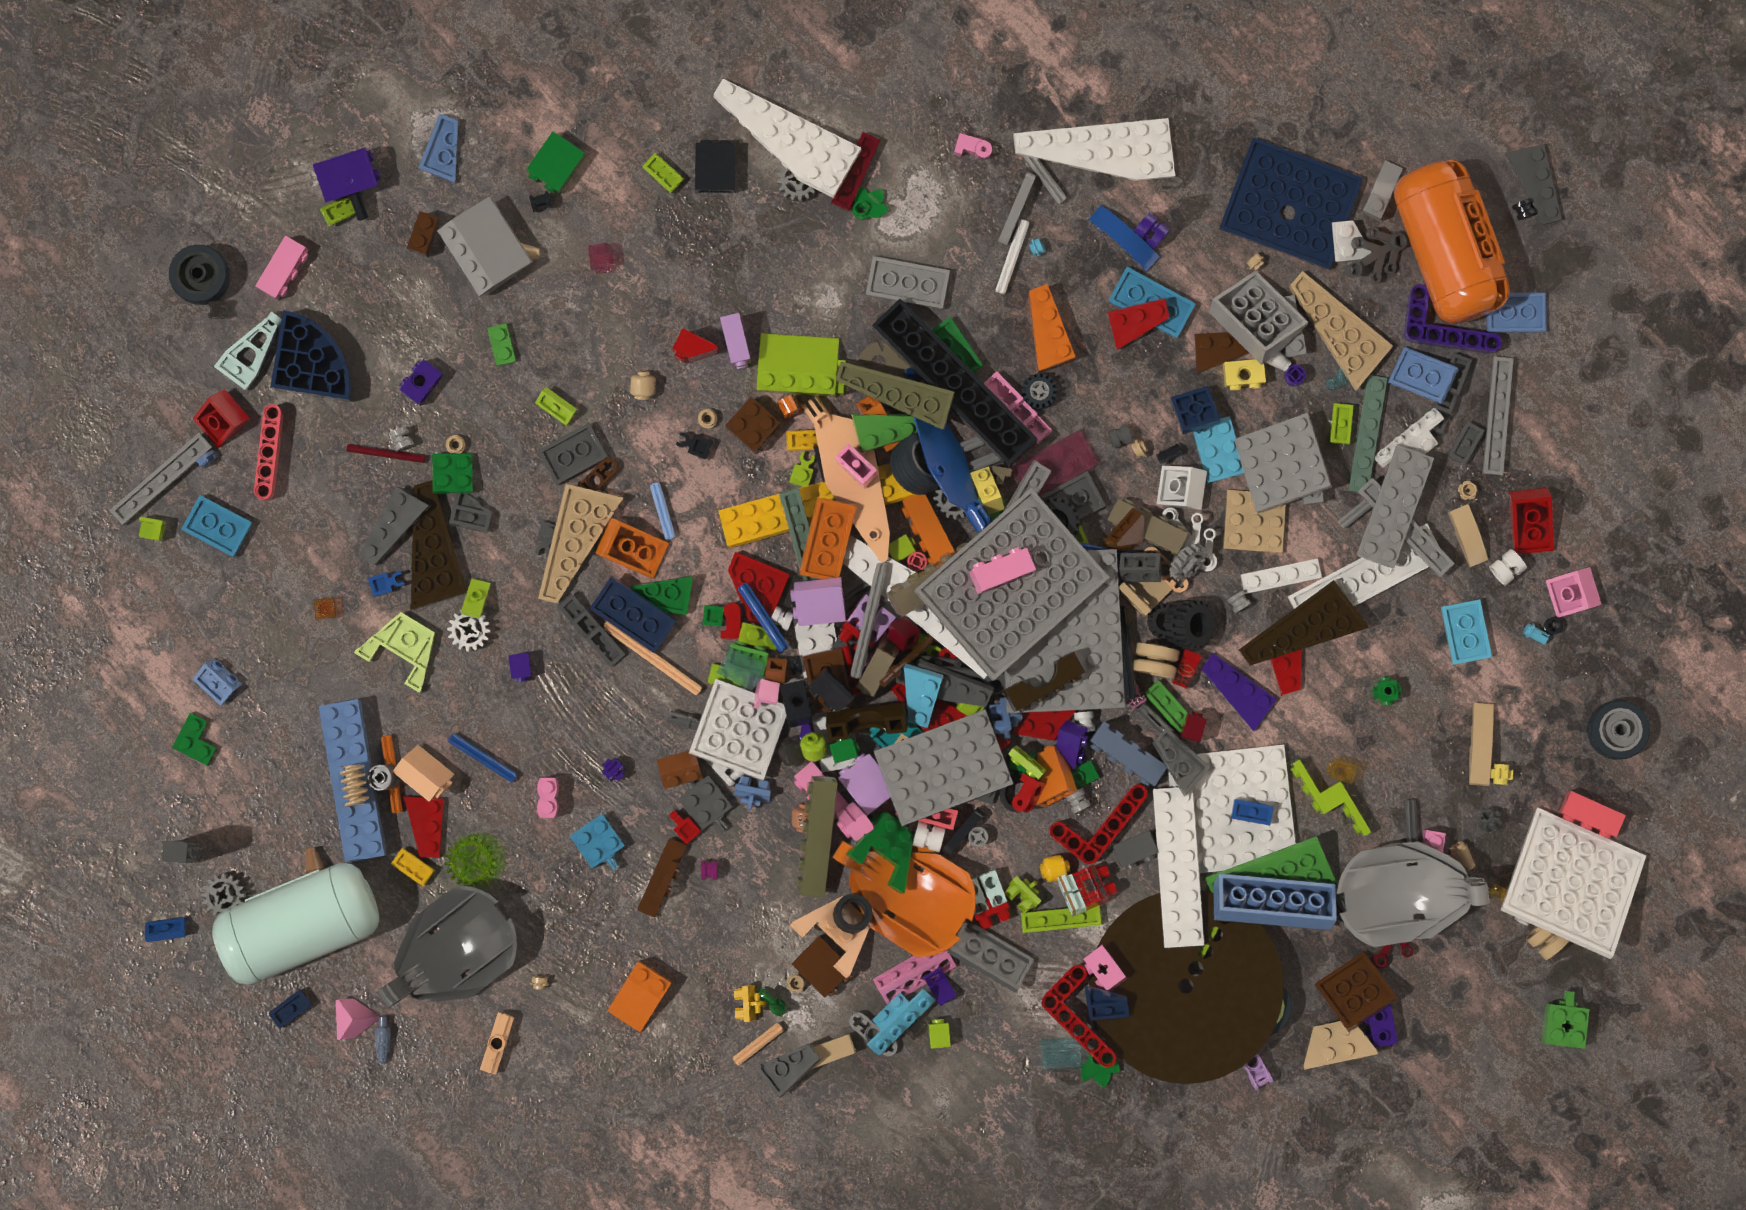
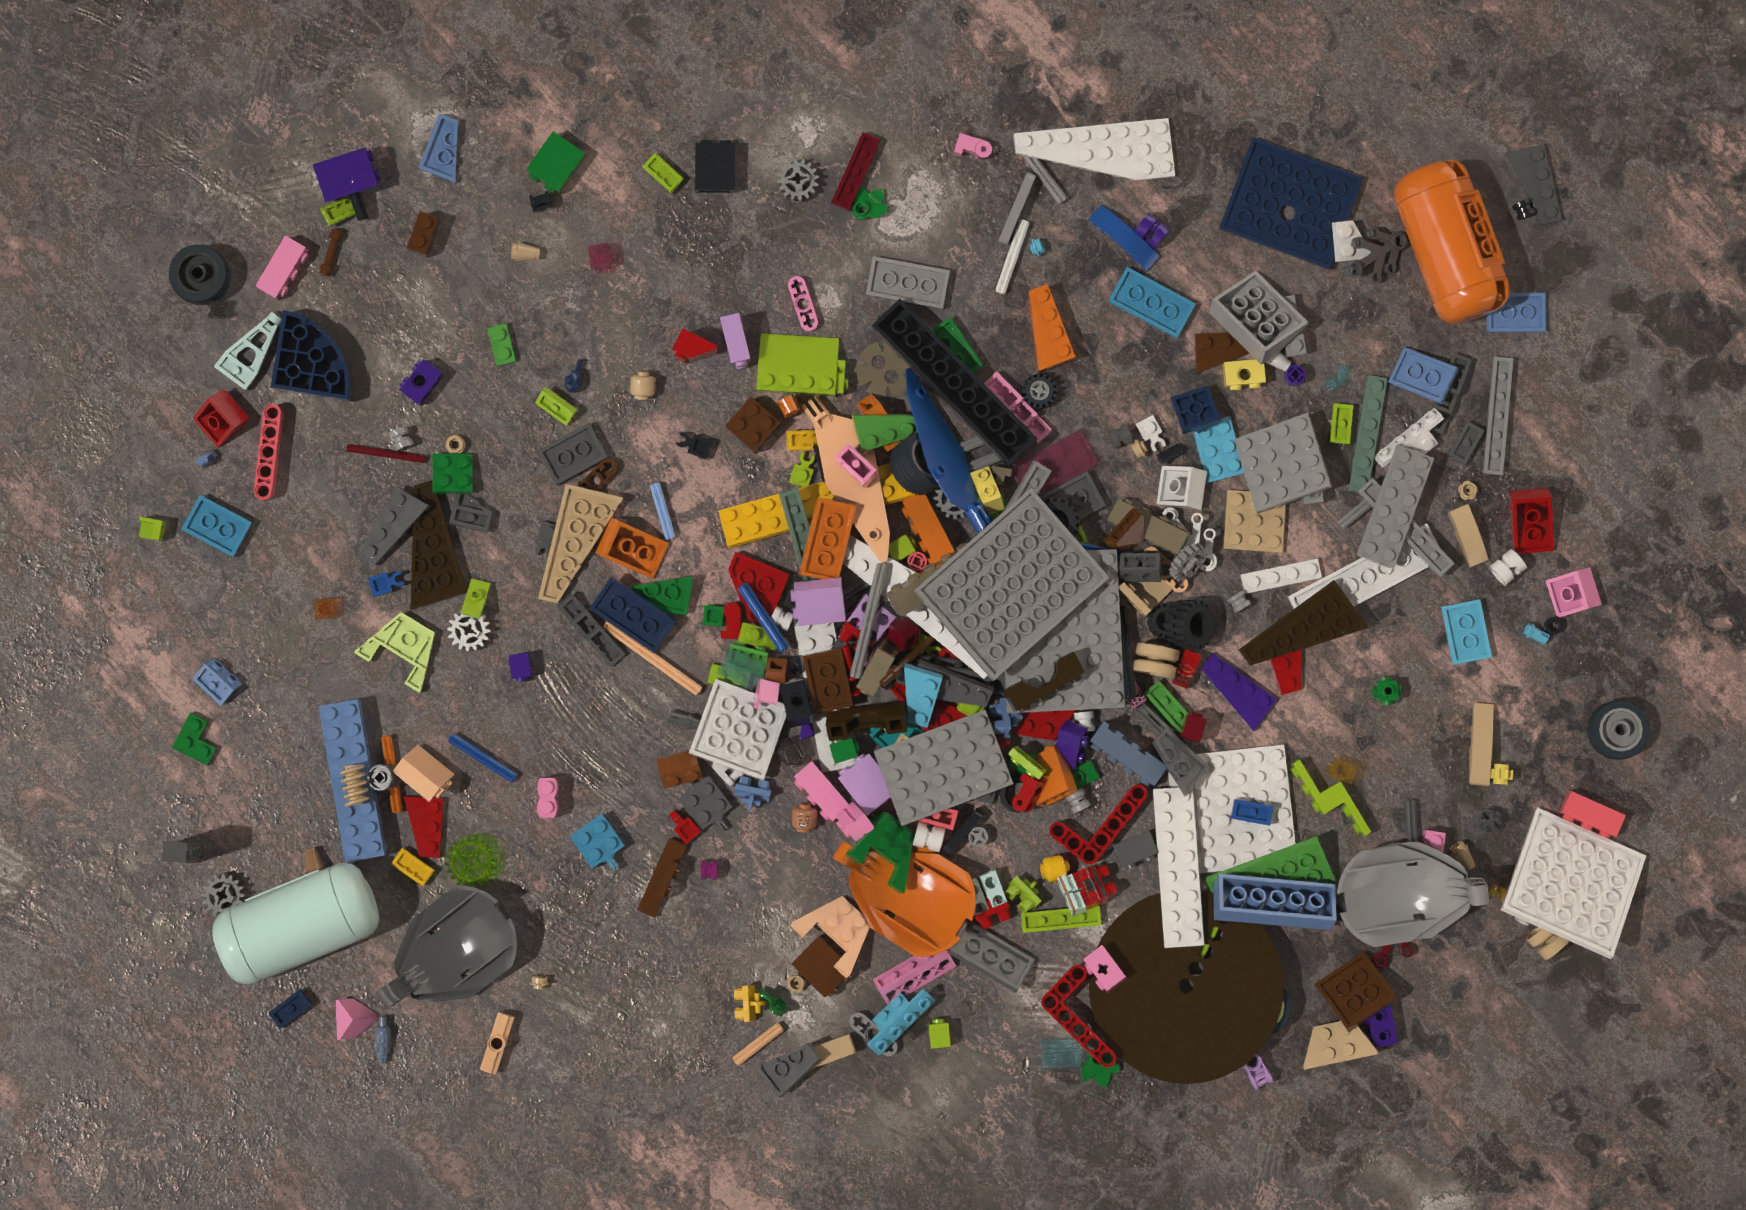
(160, 479): light grey plate -> none
(165, 929): blue plate -> none
(335, 236): none -> reddish brown bar
(485, 246): light grey slope -> none
(574, 381): none -> dark blue piece
(613, 769): dark purple gear -> none
(639, 996): orange slope -> none
(705, 412): tan plate -> none
(802, 147): white wing -> none
(803, 288): none -> bright pink beam
(813, 746): lime head -> none
(817, 836): olive brick -> none
(831, 690): black slope -> none
(863, 903): black tyre -> none
(911, 397): olive wing -> none
(940, 986): dark purple bracket -> none
(1001, 569): bright pink brick -> none
(1105, 1004): dark blue wing -> none
(1136, 320): red wing -> none
(1150, 430): none -> white plate
(1255, 261): tan plate -> none
(1348, 338): tan wing -> none
(1382, 190): light grey slope -> none
(1442, 332): dark purple beam -> none
(1568, 1012): bright green hinge -> none

